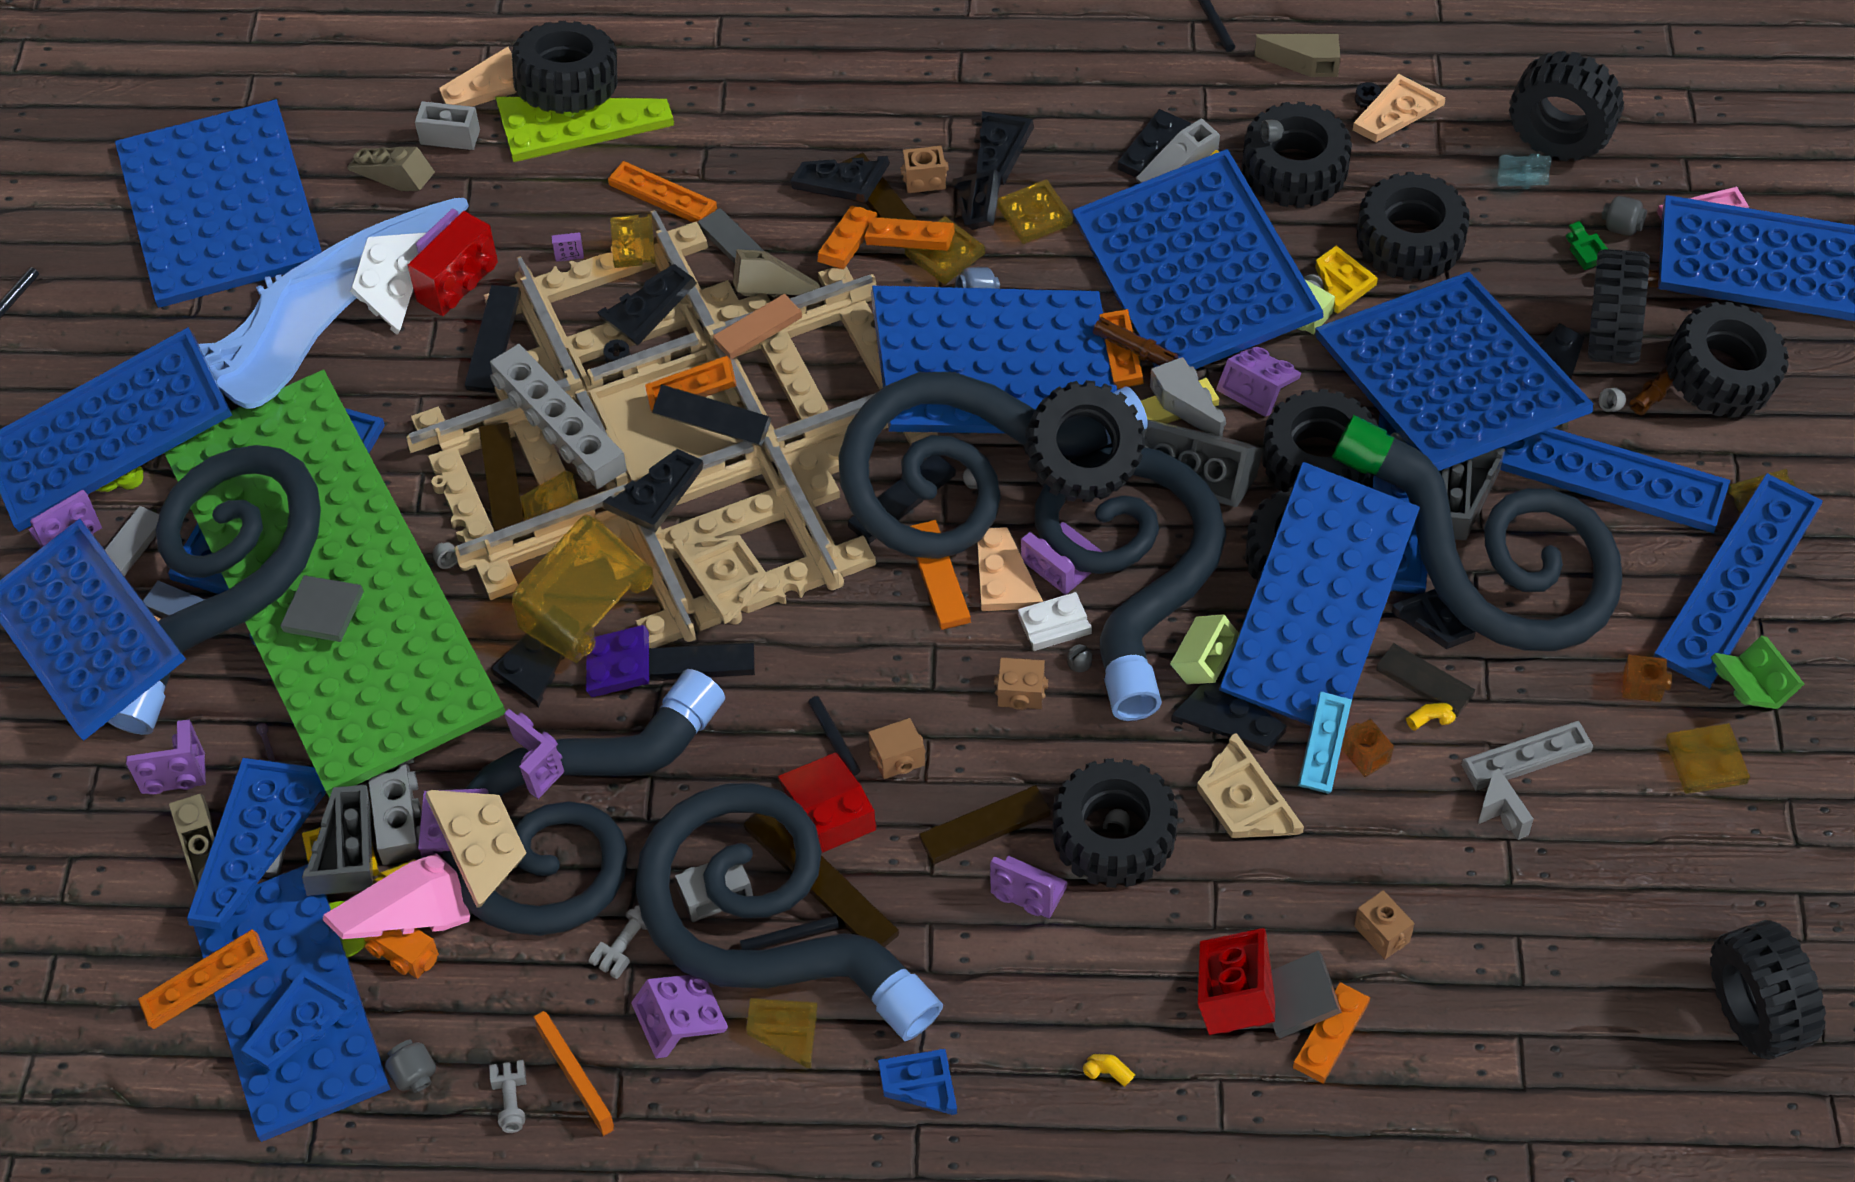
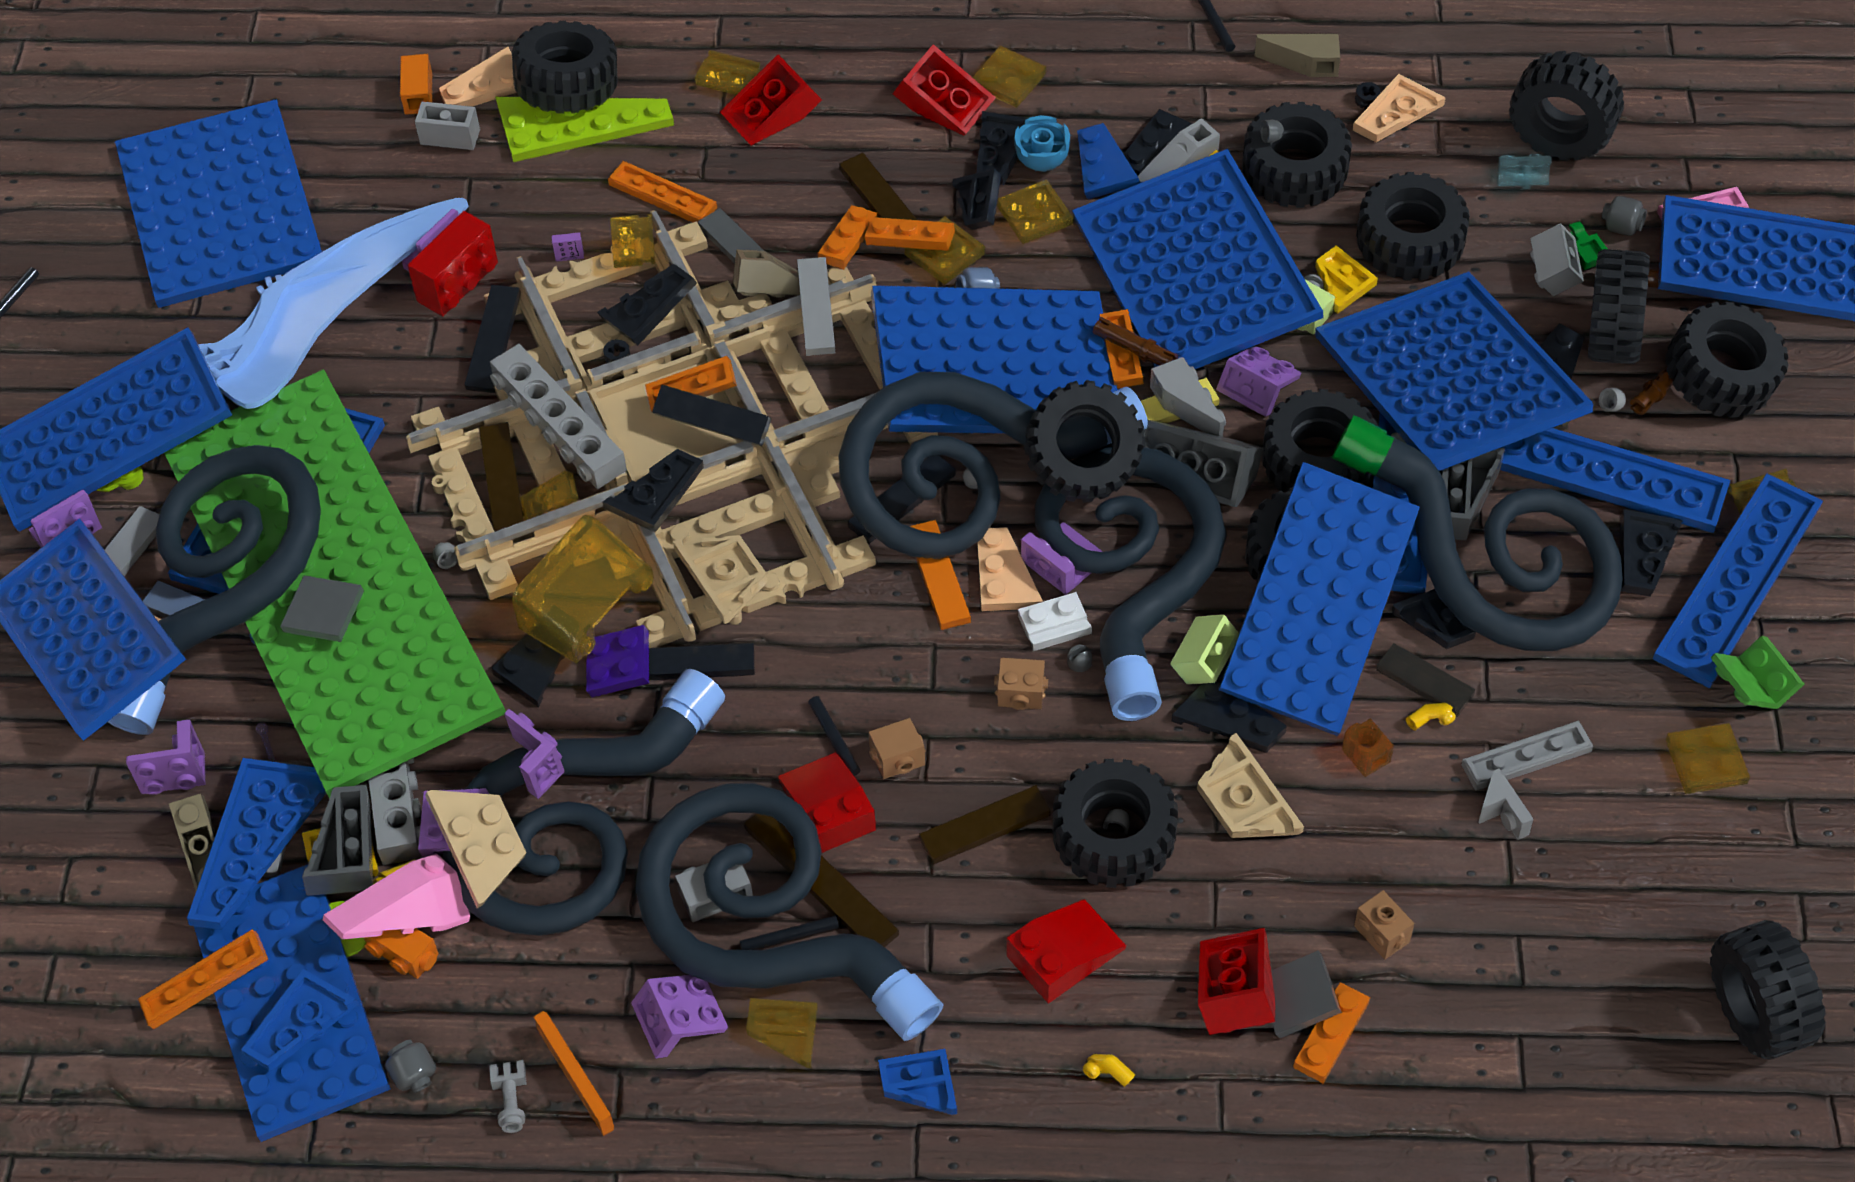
(384, 276): white wing -> none
(396, 167): dark tan slope -> none
(415, 82): none -> orange brick
(614, 953): light grey hinge -> none
(726, 72): none -> clear yellow plate
(757, 326): nougat tile -> none
(770, 102): none -> red slope
(816, 306): none -> light grey tile
(842, 180): black wing -> none
(924, 169): medium nougat head -> none
(943, 92): none -> red slope
(1010, 76): none -> clear yellow plate
(1026, 886): medium lavender bracket -> none
(1042, 143): none -> dark azure cylinder
(1062, 948): none -> red slope
(1103, 163): none -> blue wing
(1324, 742): medium azure plate -> none
(1556, 260): none -> light grey brick
(1642, 667): clear orange brick -> none
(1644, 549): none -> black wing

